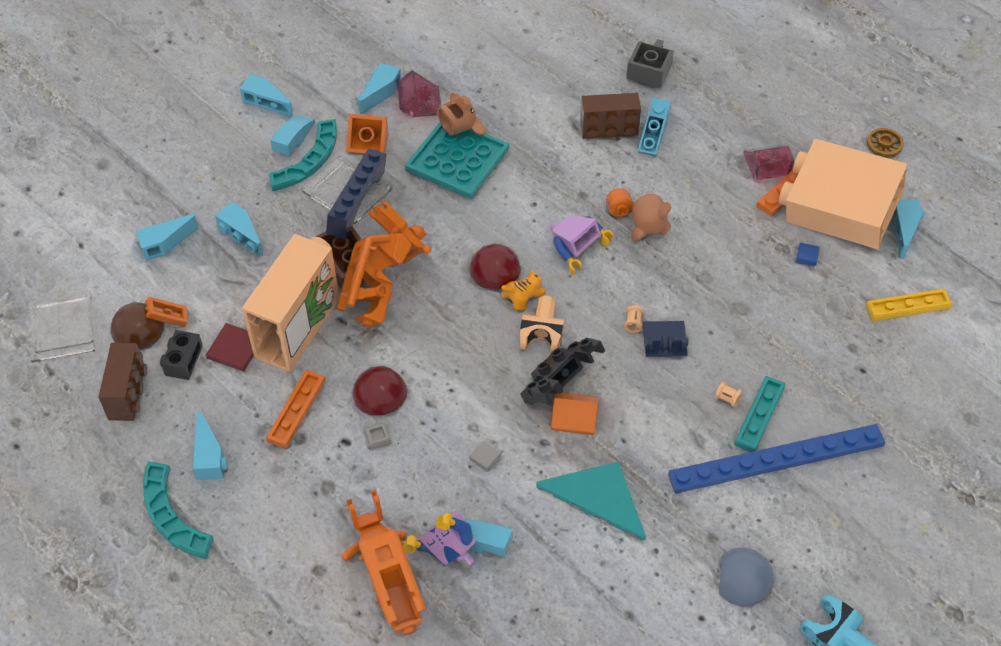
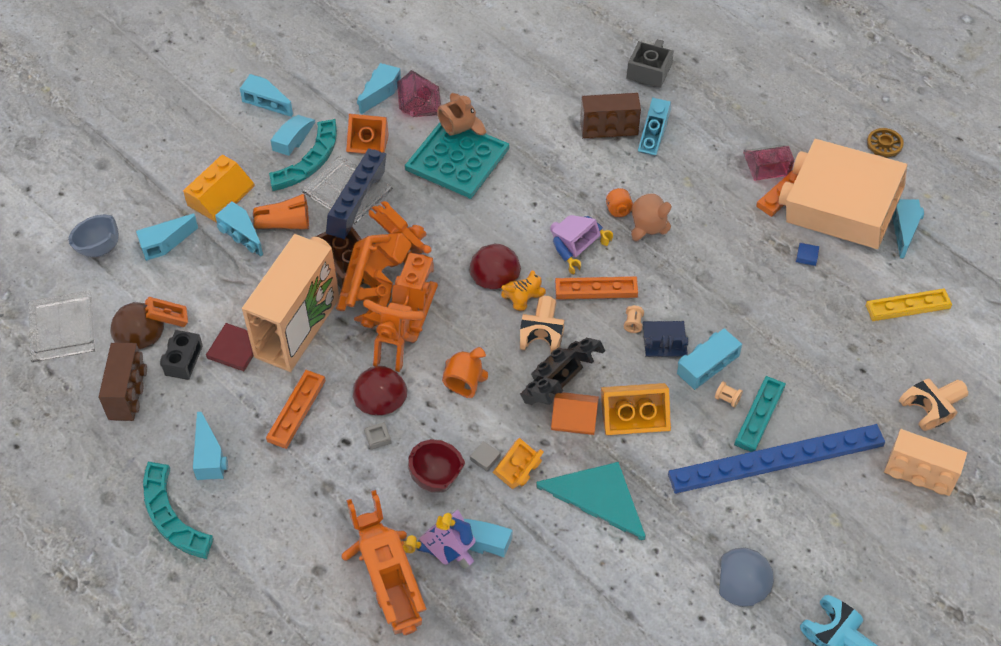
(94, 236): none -> sand blue cylinder
(217, 187): none -> light orange slope
(285, 214): none -> orange piece
(401, 318): none -> orange piece
(435, 465): none -> dark red cylinder
(463, 369): none -> orange piece
(517, 464): none -> light orange bracket
(596, 287): none -> orange plate
(636, 408): none -> light orange slope
(709, 358): none -> medium azure brick
(925, 462): none -> light nougat brick
(935, 401): none -> light nougat connector

